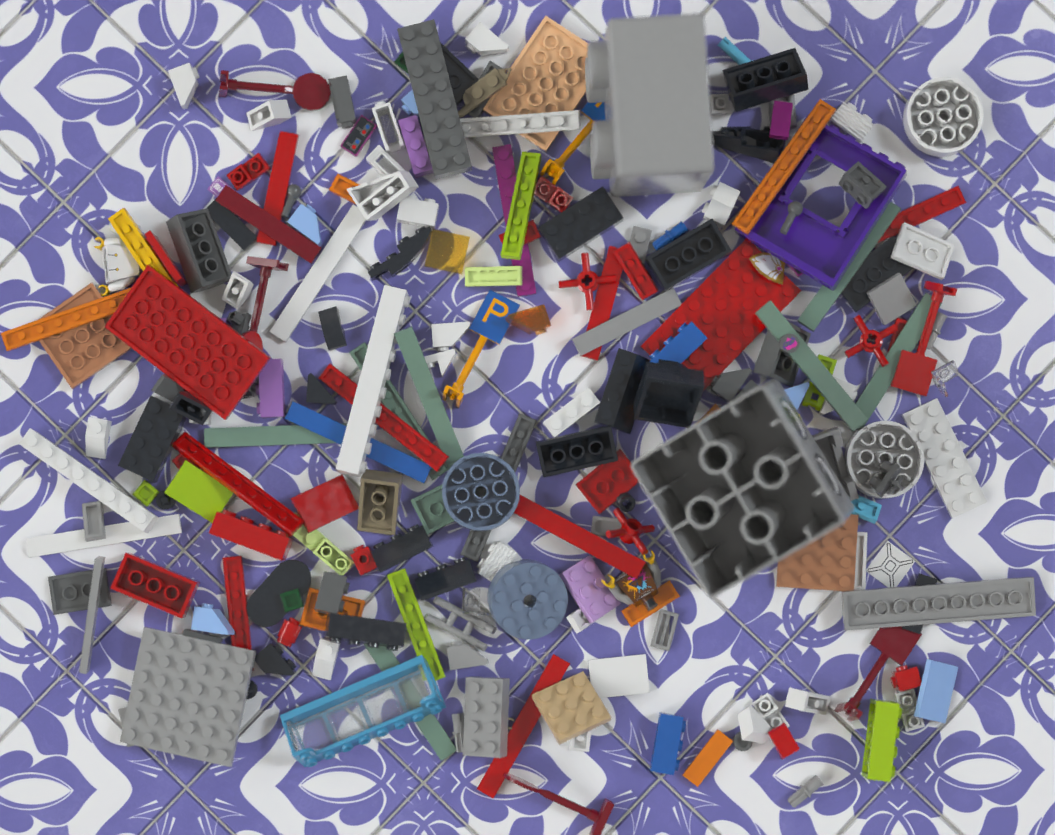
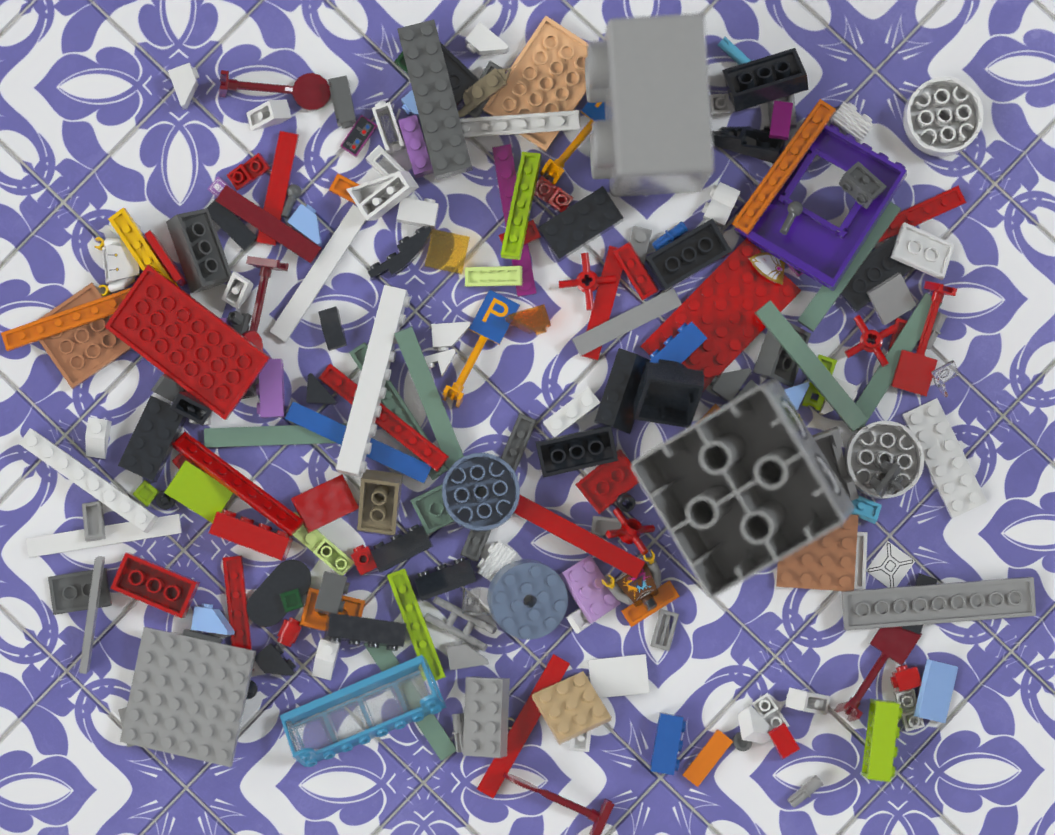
(789, 343): dark grey tile -> none

